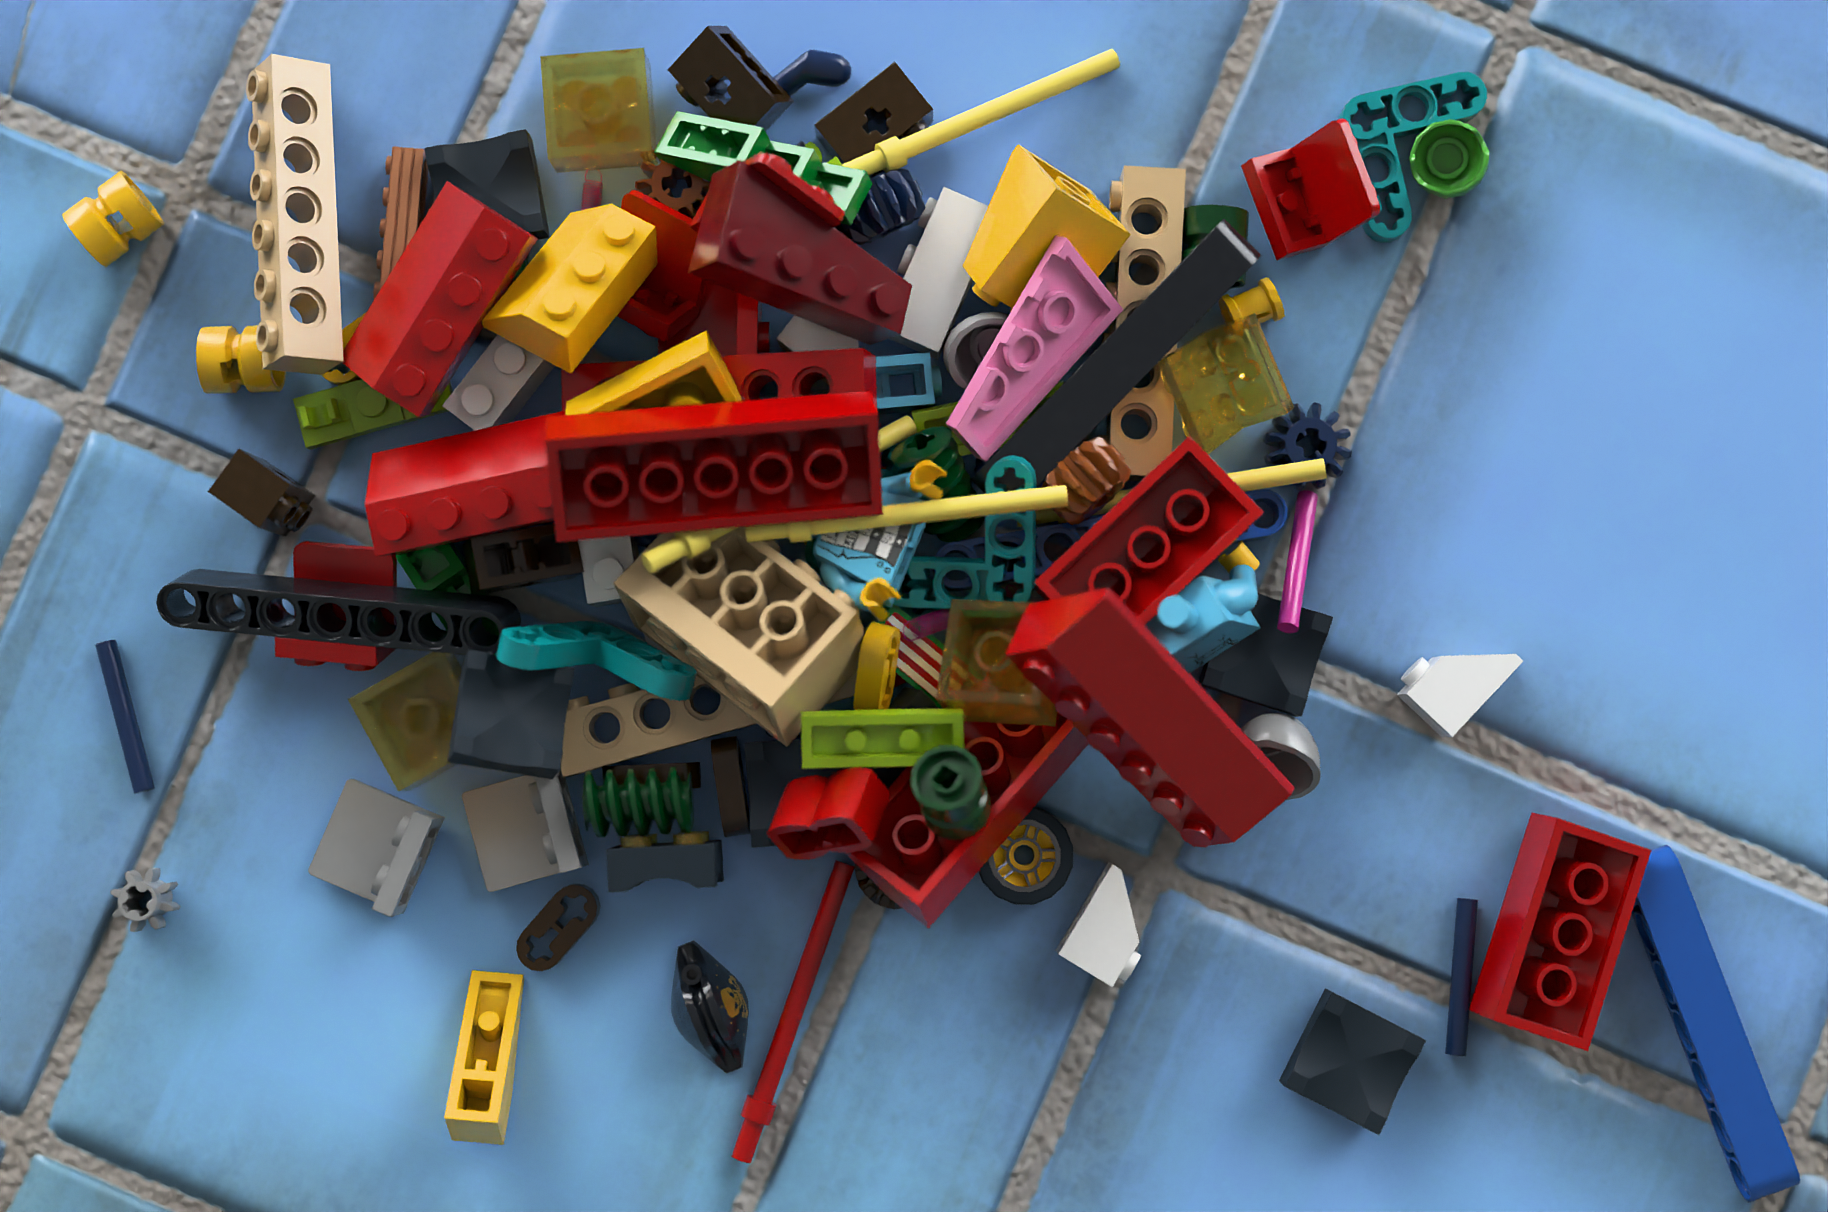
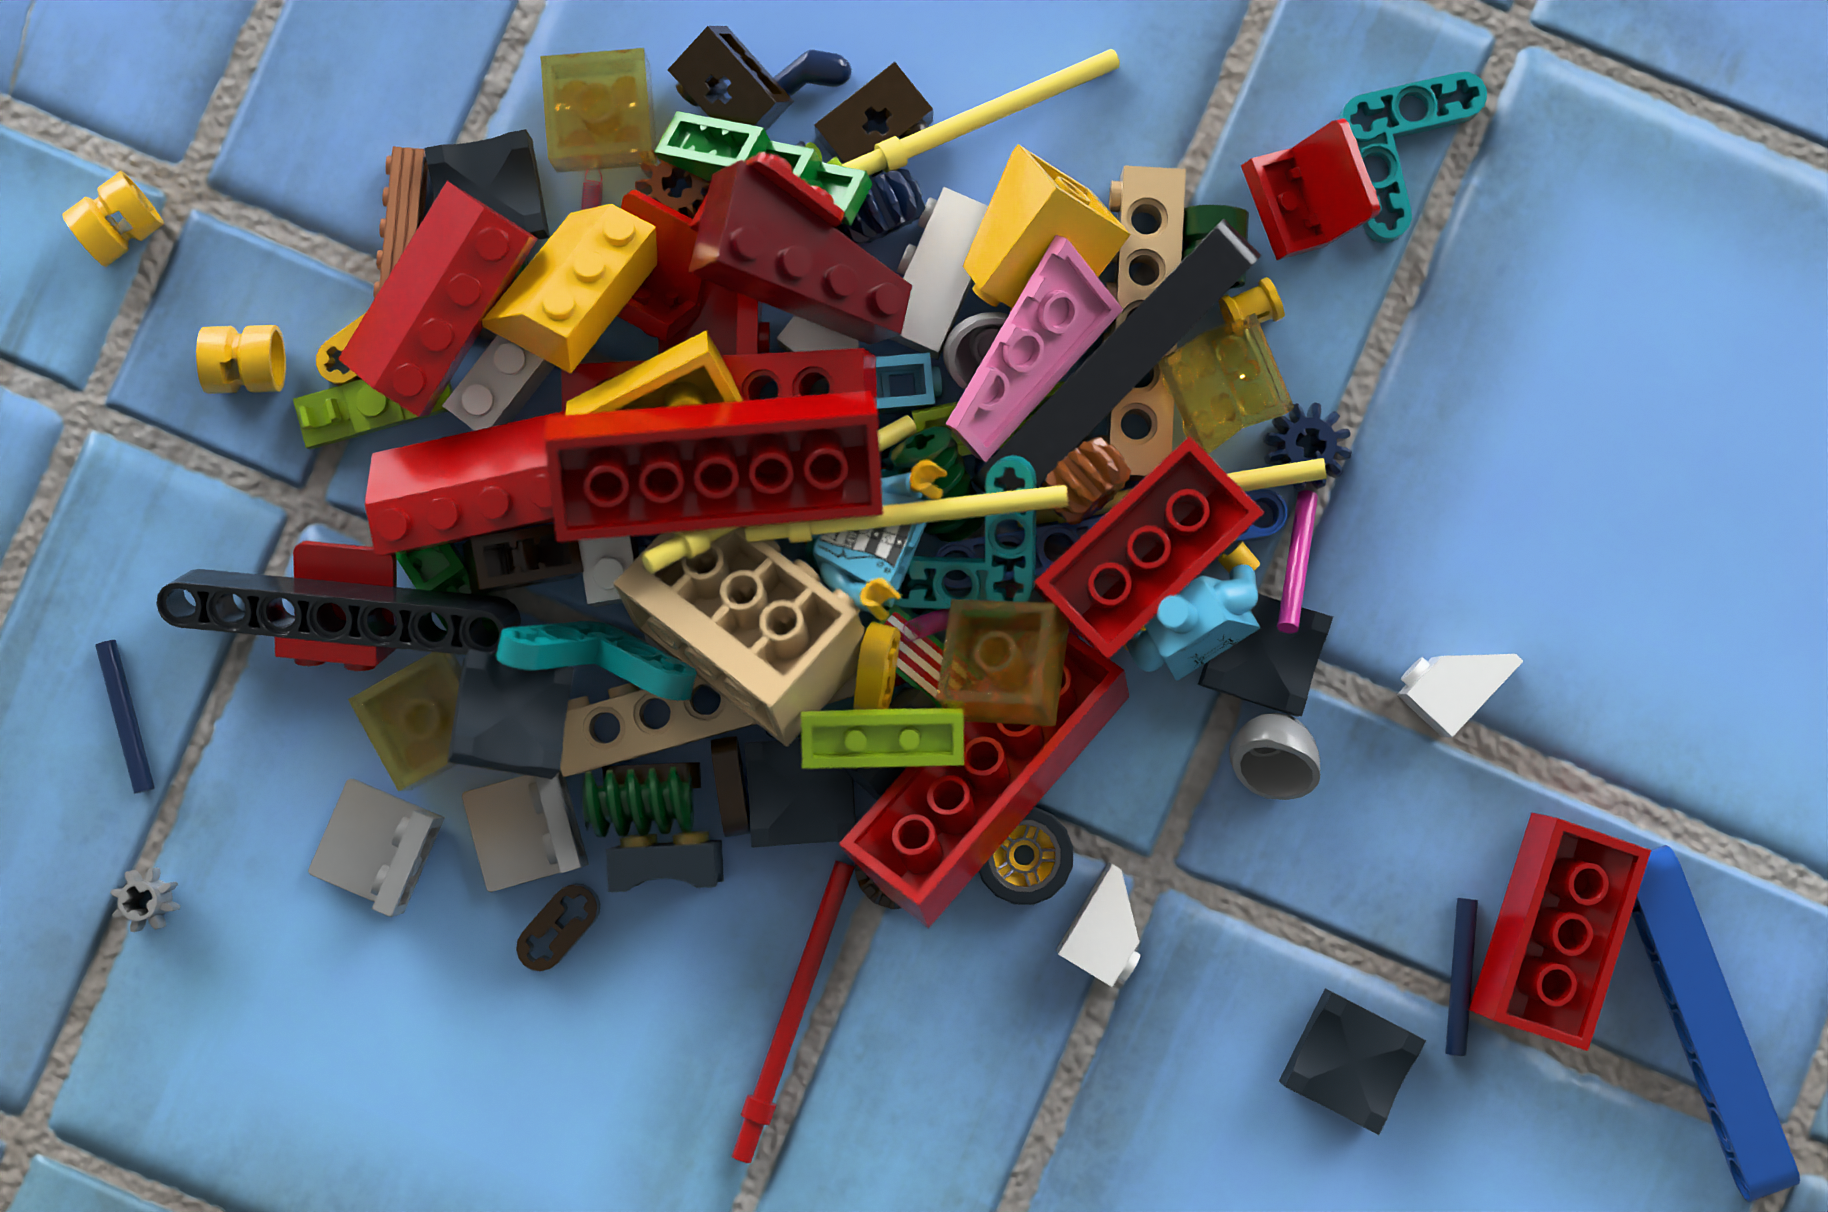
(263, 494): dark brown brick -> none
(310, 192): tan brick -> none
(485, 1059): yellow slope -> none
(709, 1007): black hat -> none
(829, 814): red brick -> none
(951, 792): dark green wheel -> none
(1147, 716): red slope -> none
(1449, 158): bright green hair -> none

